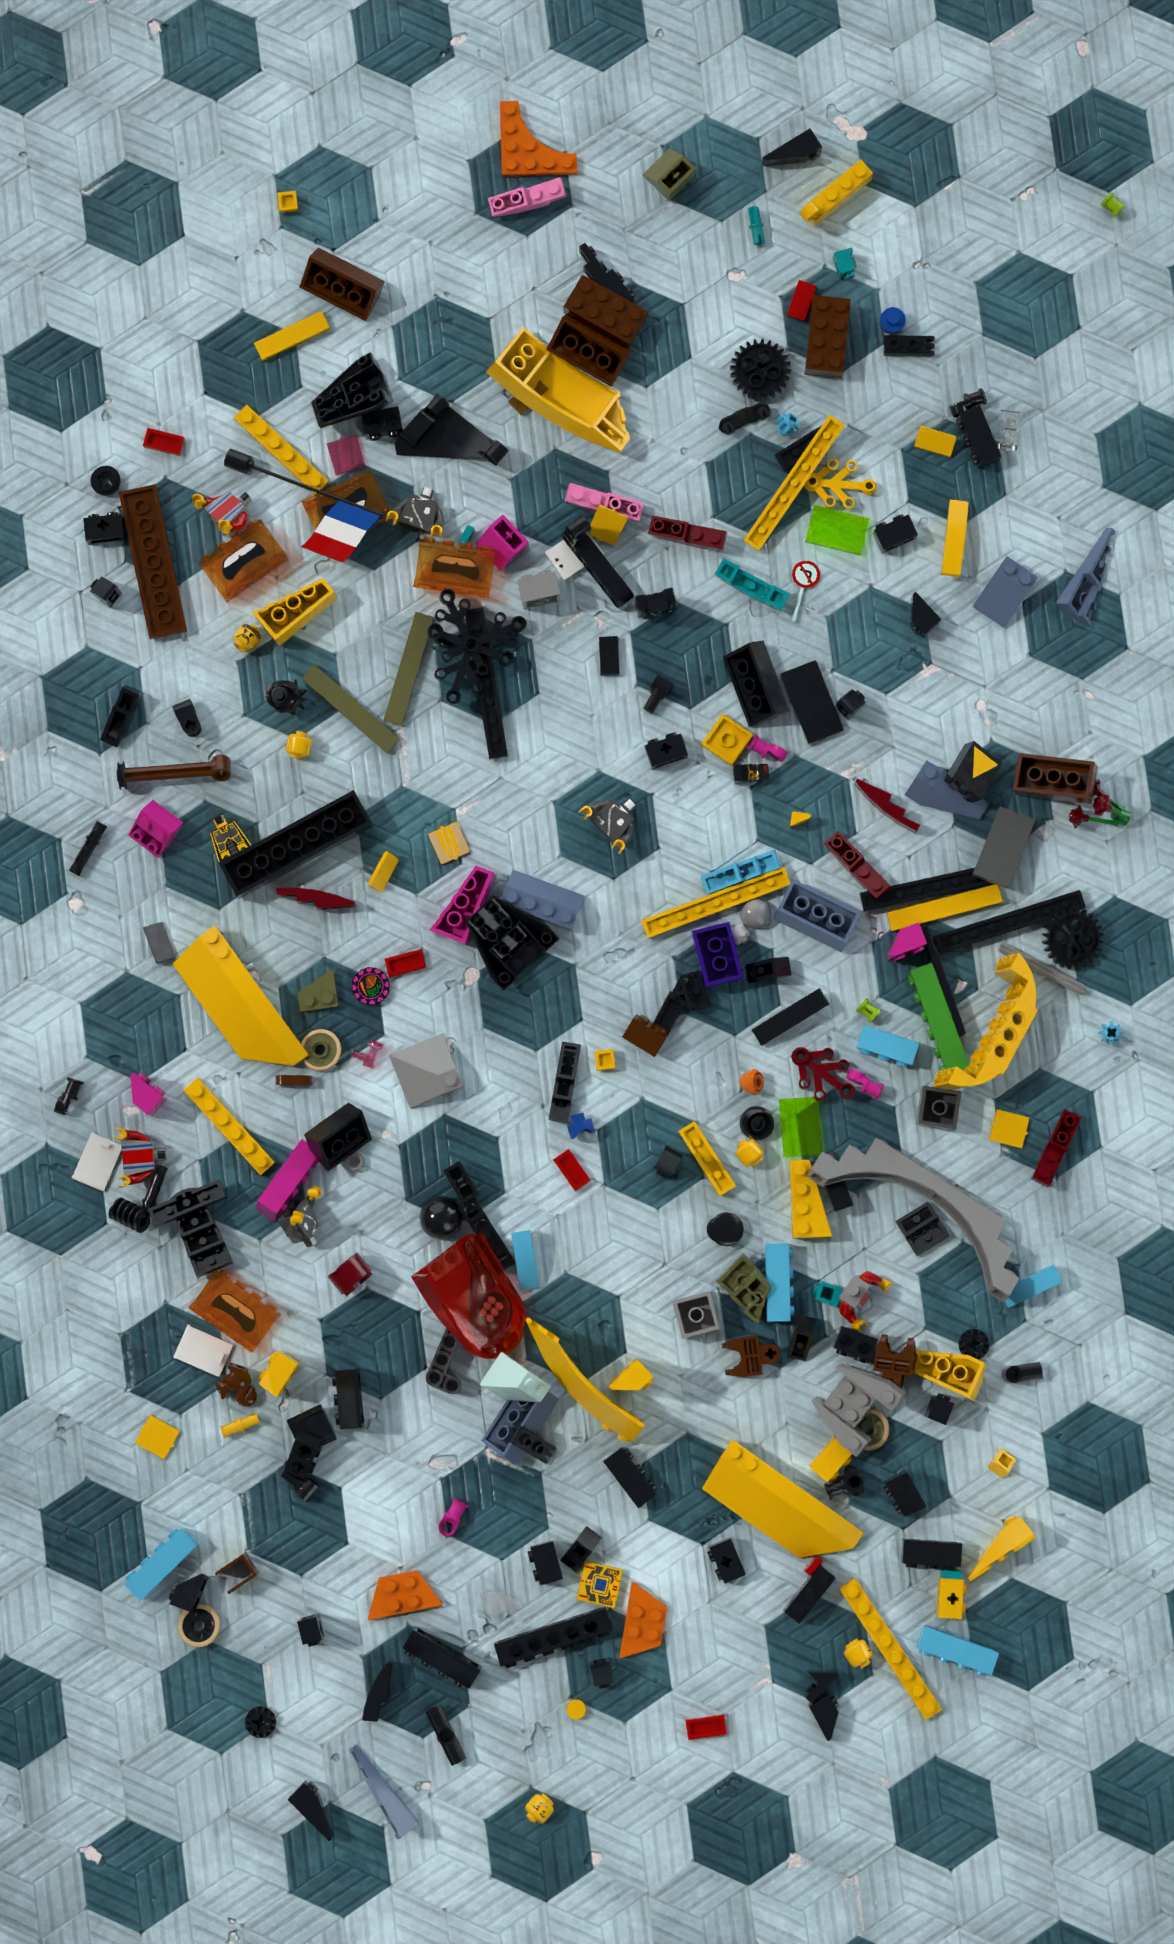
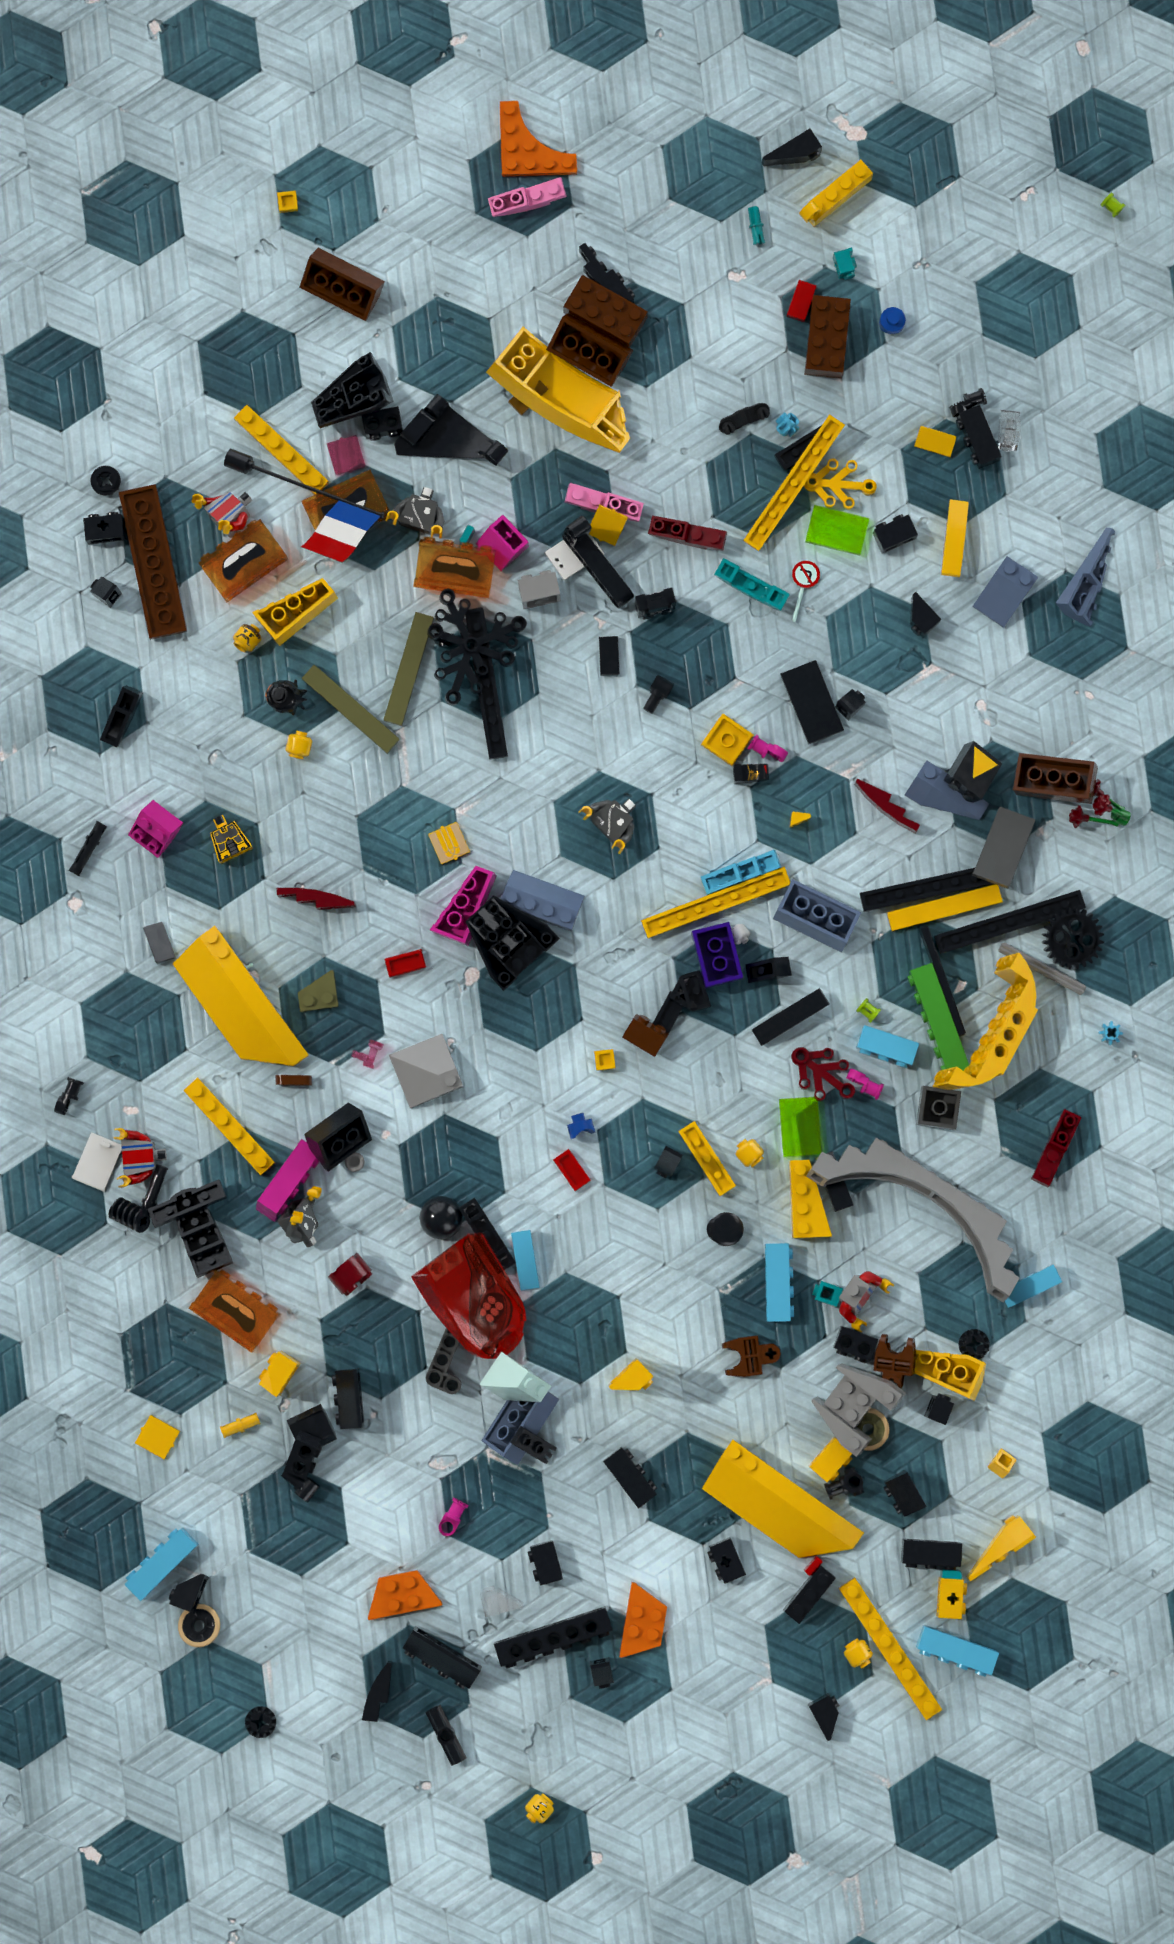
(145, 1096): dark pink slope -> none
(163, 442): red tile -> none
(187, 715): black piece -> none
(203, 1350): white container -> none
(218, 768): reddish brown piece -> none
(239, 1381): reddish brown animal -> none
(254, 1571): reddish brown piece -> none
(292, 336): yellow tile -> none
(296, 844): black brick -> none
(310, 1805): black slope -> none
(311, 1629): black brick -> none
(332, 1049): olive wheel -> none
(370, 986): tile -> none
(383, 871): yellow slope -> none
(394, 1809): sand blue wedge -> none
(461, 1182): black brick -> none
(564, 1082): black slope -> none
(576, 1709): yellow tile -> none
(581, 1389): yellow slope -> none
(581, 1548): black slope -> none
(599, 1584): tile -> none
(670, 173): olive slope -> none
(677, 752): black brick -> none
(695, 1314): light grey brick -> none
(706, 1726): red tile -> none
(746, 1286): olive slope -> none
(752, 355): black gear -> none
(752, 1082): orange cone -> none
(755, 913): light grey hair -> none
(756, 683): black slope -> none
(757, 1123): black piece -> none
(801, 1337): black slope -> none
(823, 1678): black slope -> none
(856, 865): dark red slope -> none
(907, 941): dark pink slope -> none
(908, 345): black hinge -> none
(922, 1228): black slope -> none
(1009, 1128): yellow piece -> none
(1024, 1372): black piece -> none

